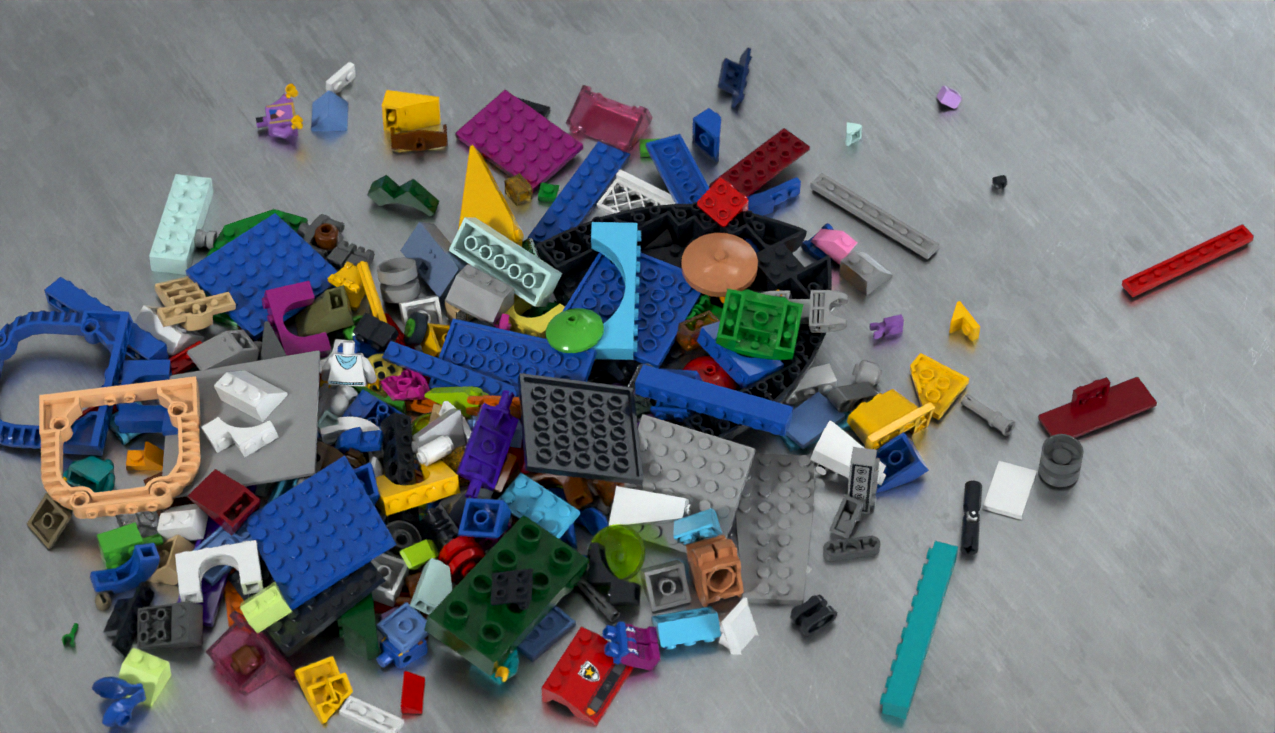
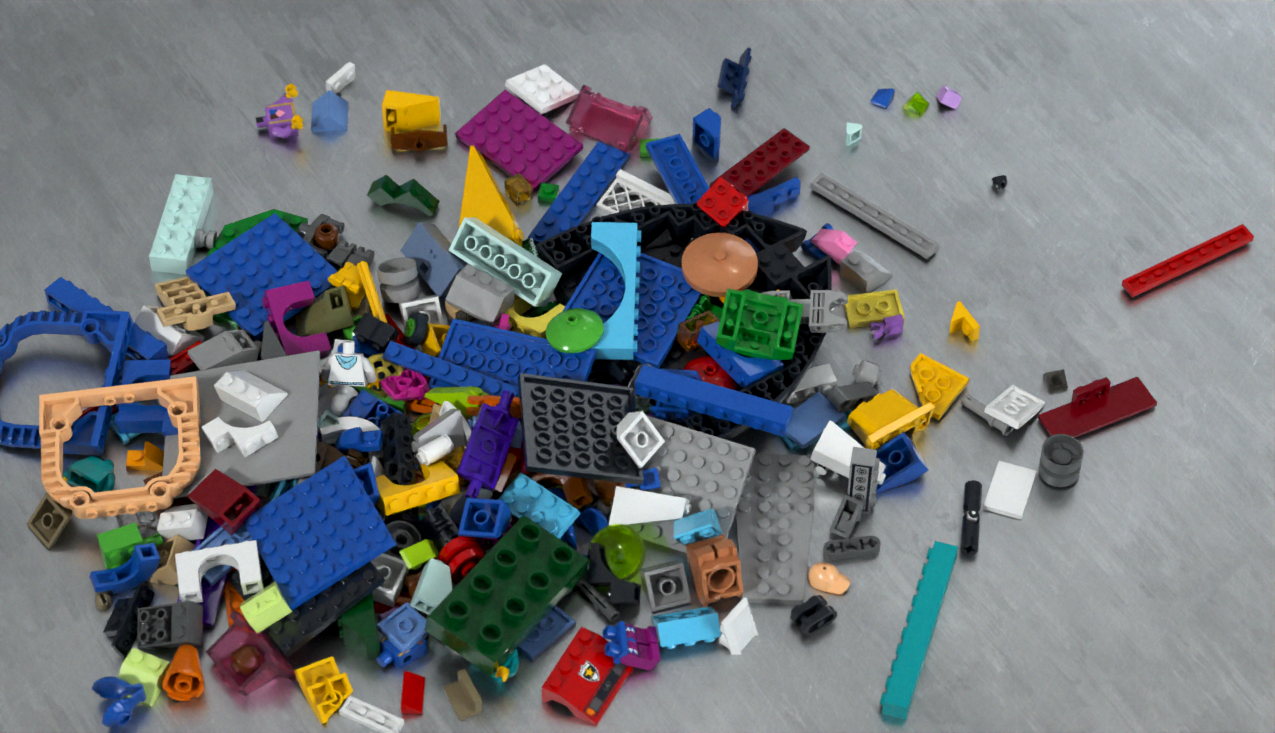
(70, 637): green hand -> none
(184, 675): none -> orange cone
(464, 696): none -> dark tan panel
(512, 588): black hinge -> none
(542, 89): none -> white plate
(639, 437): none -> white slope
(650, 482): none -> blue plate
(827, 580): none -> light nougat cap
(872, 308): none -> light yellow tile
(883, 97): none -> blue slope
(916, 104): none -> clear neon green slope
(1014, 407): none -> white tile
(1055, 380): none -> clear smoke slope

